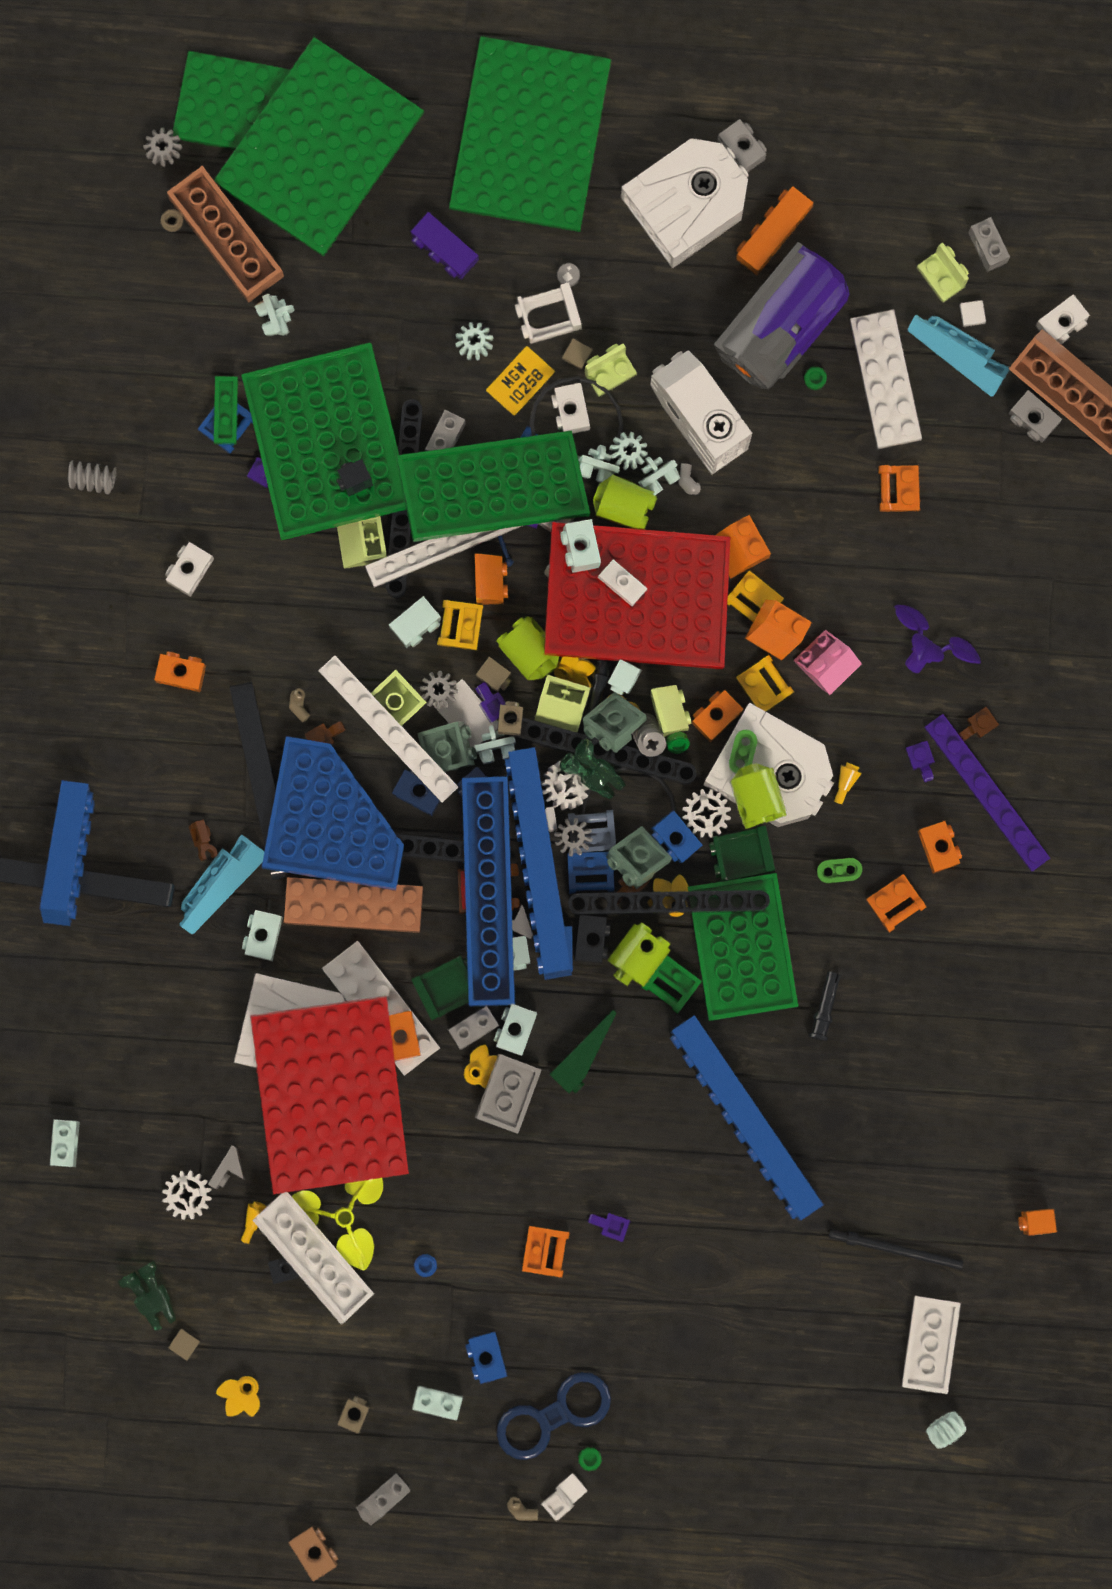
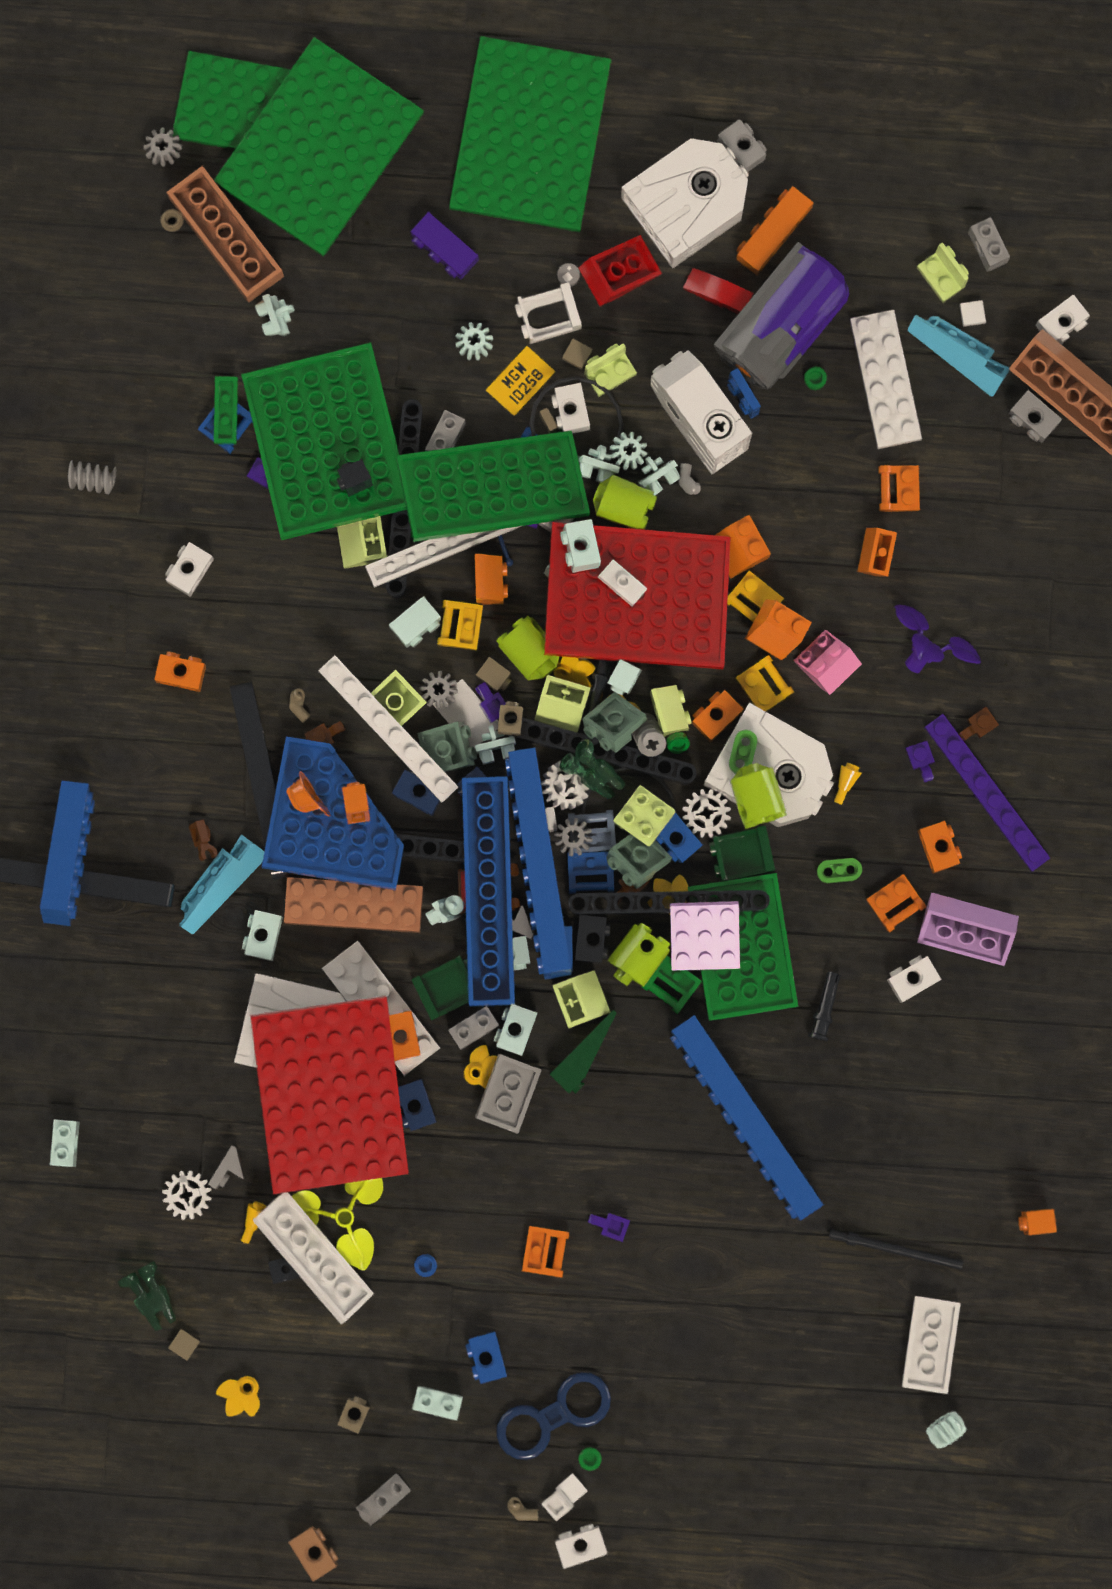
(304, 796): none -> orange piece
(356, 803): none -> orange brick
(422, 1118): none -> dark blue brick
(446, 910): none -> light aqua hips
(548, 420): none -> dark tan tile
(571, 1556): none -> white brick
(581, 999): none -> yellowish green slope
(619, 270): none -> red slope
(644, 816): none -> yellowish green bracket
(705, 935): none -> plate
(717, 291): none -> red slope
(739, 387): none -> blue plate
(877, 552): none -> orange brick
(906, 990): none -> white brick
(968, 929): none -> lavender slope

